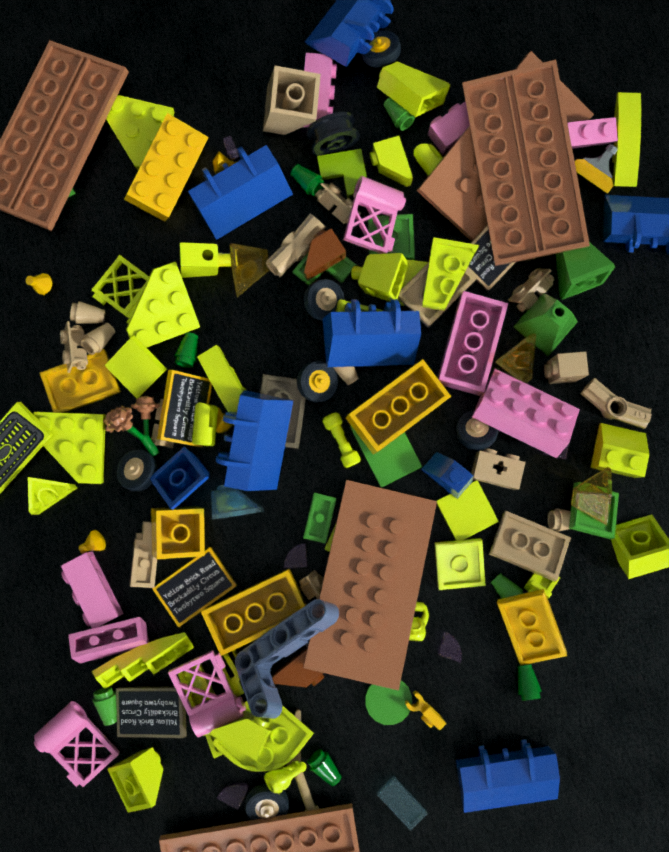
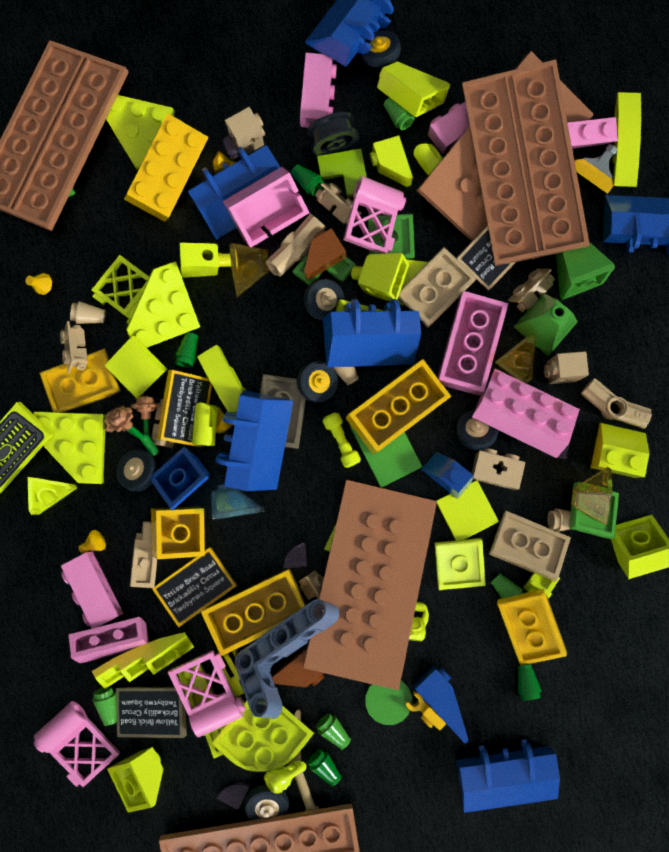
(97, 339): tan cone -> none
(245, 735): neon yellow slope -> none
(246, 130): none -> tan brick
(266, 204): none -> bright pink piece
(290, 100): tan slope -> none
(319, 518): bright green plate -> none
(332, 730): none -> bright green cone
(402, 803): clear light blue tile -> none
(441, 697): none -> blue slope
(445, 269): neon yellow wing -> none
(450, 648): clear purple tile -> none

